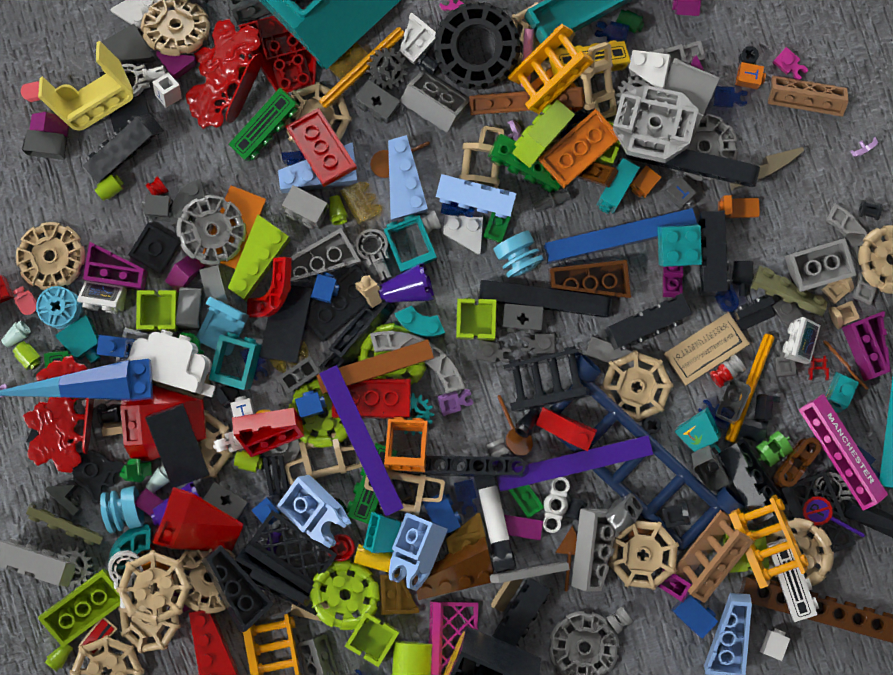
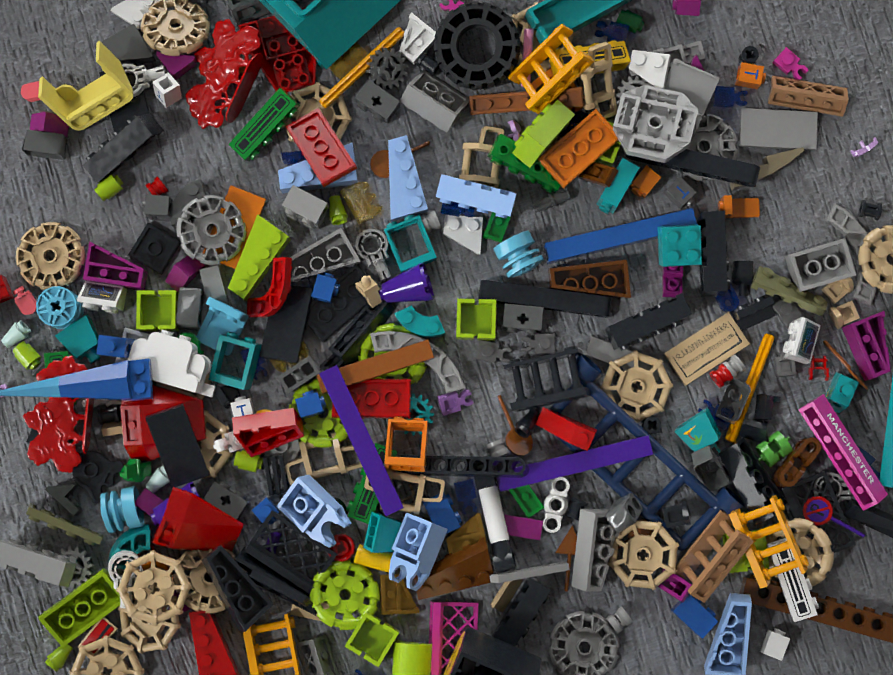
(778, 129): none -> light grey tile

